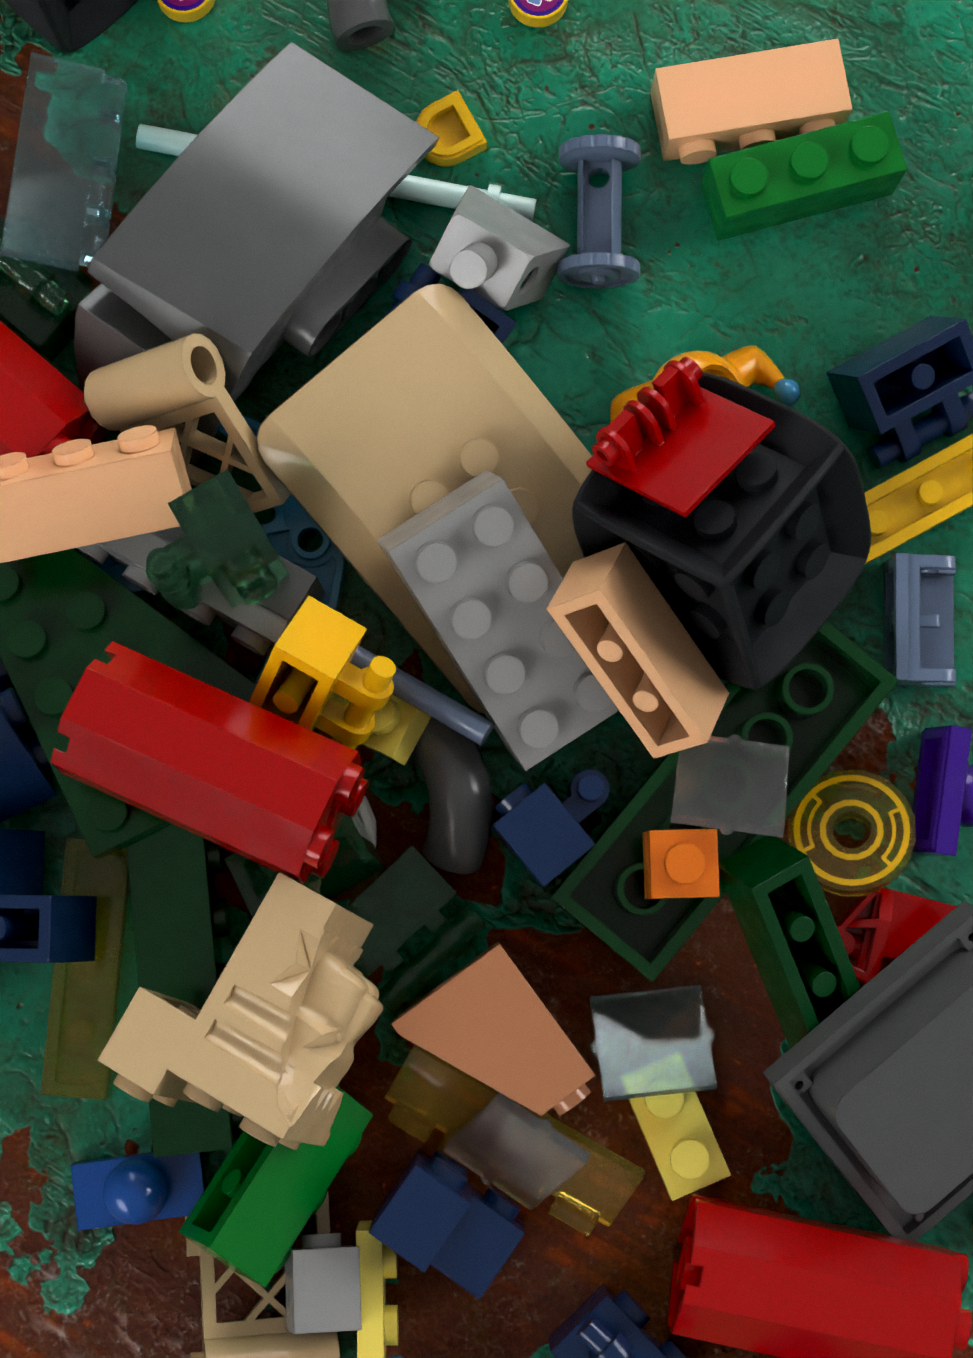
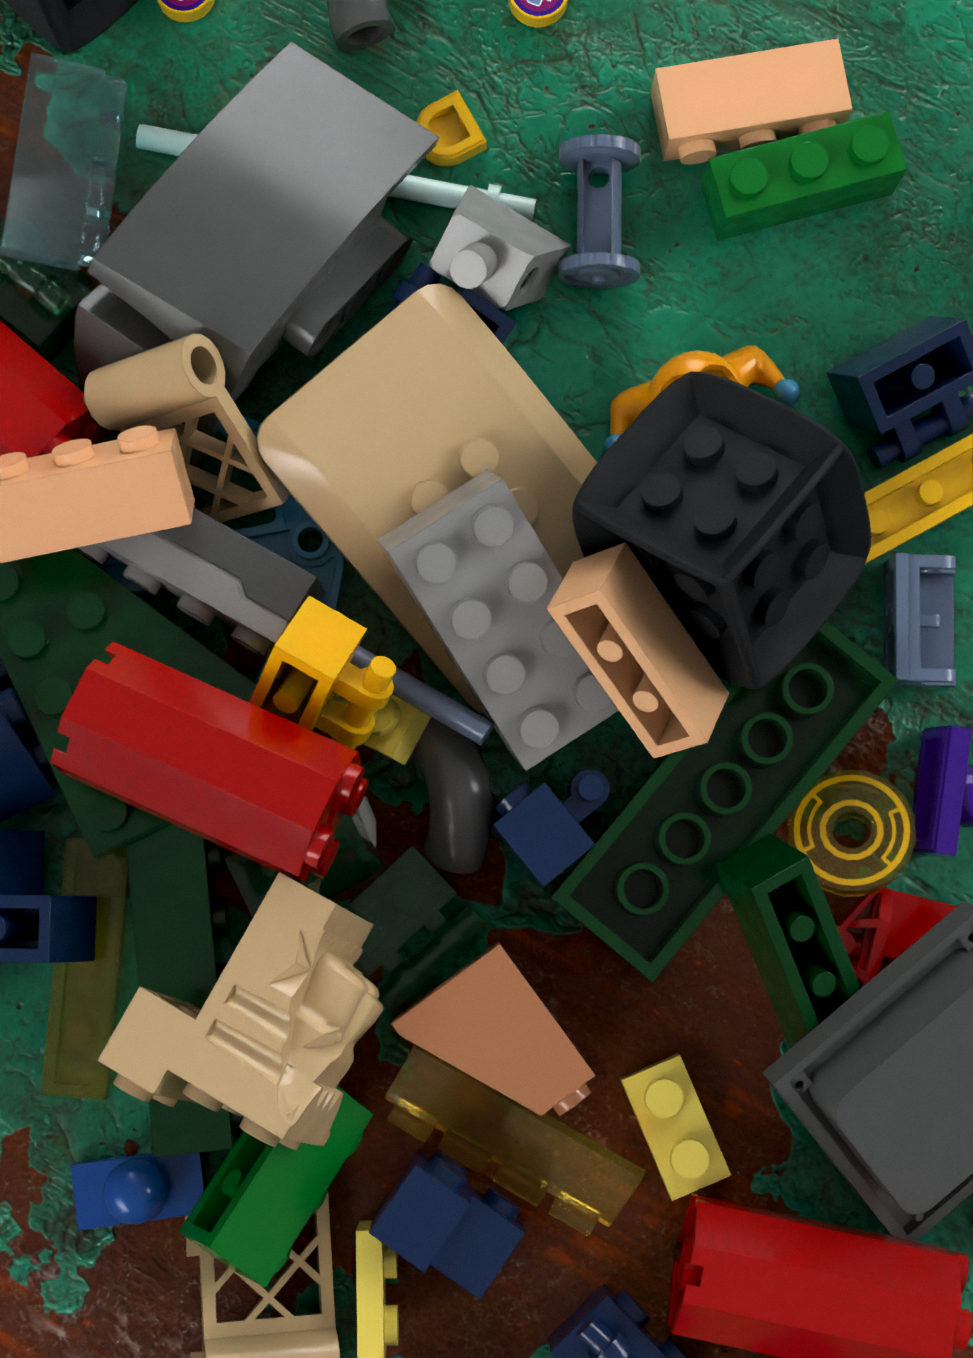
(218, 545): clear green brick -> none
(323, 1286): light grey brick -> none
(516, 1151): clear piece -> none
(652, 1043): clear light blue piece -> none
(677, 439): red hinge -> none
(681, 863): orange brick -> none
(732, 786): clear piece -> none

